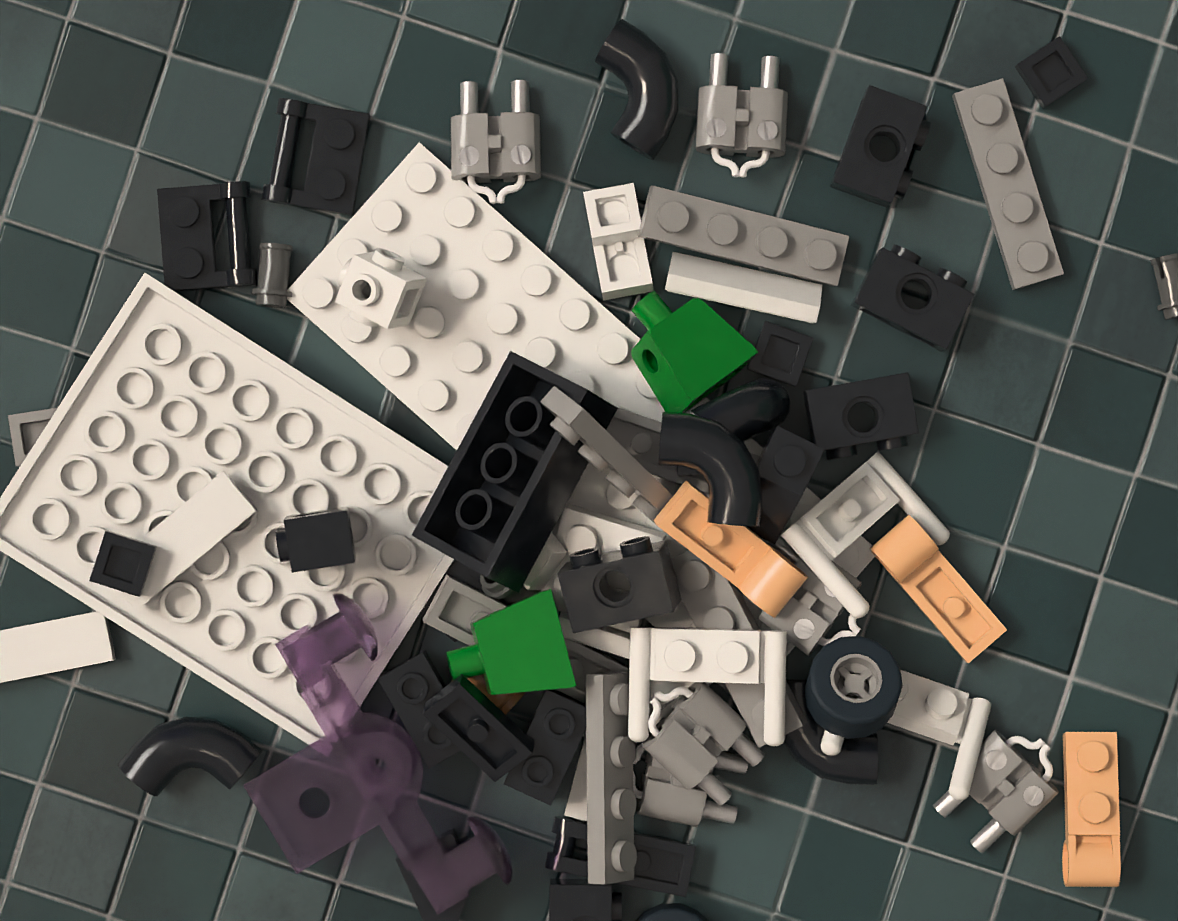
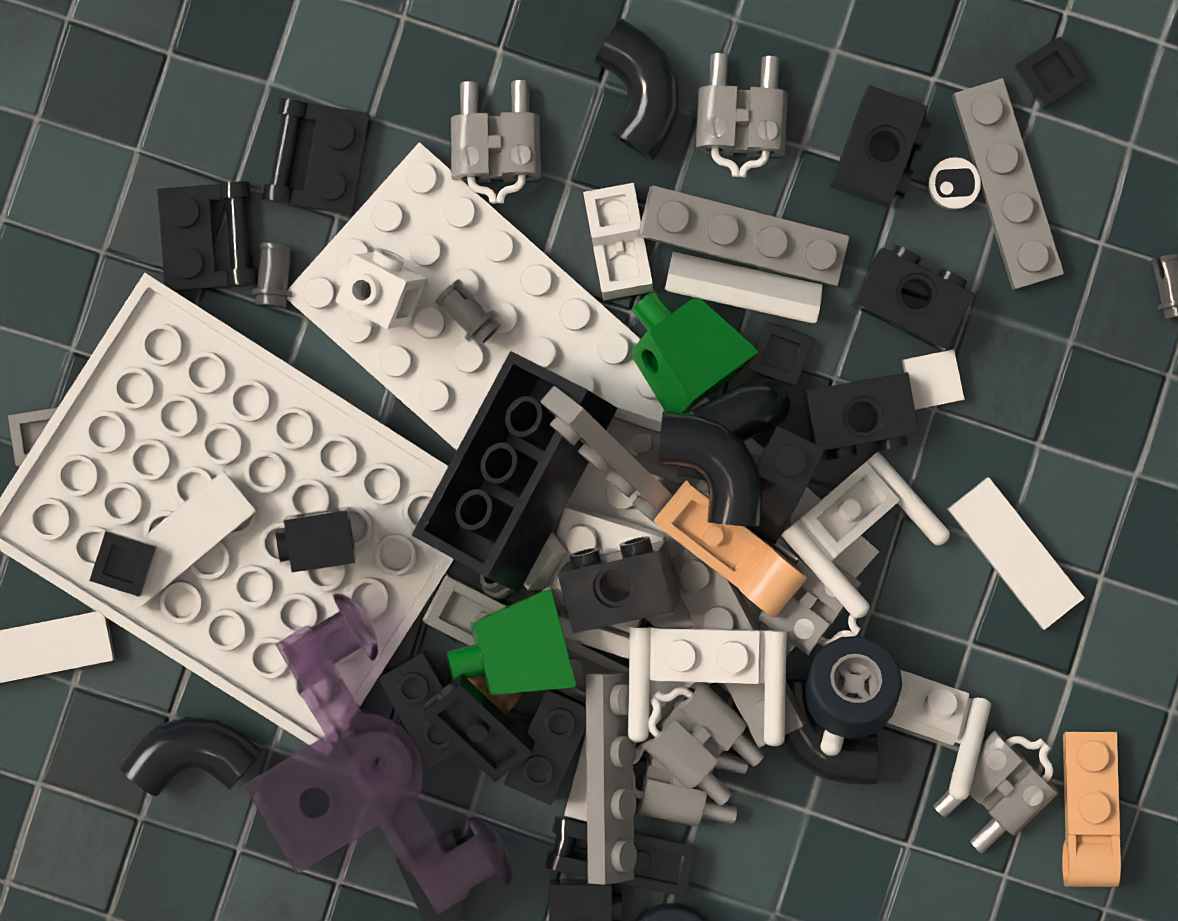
(469, 313): none -> dark grey pin
(934, 379): none -> white tile
(937, 589): light nougat plate -> none
(954, 183): none -> tile
(1015, 553): none -> white tile

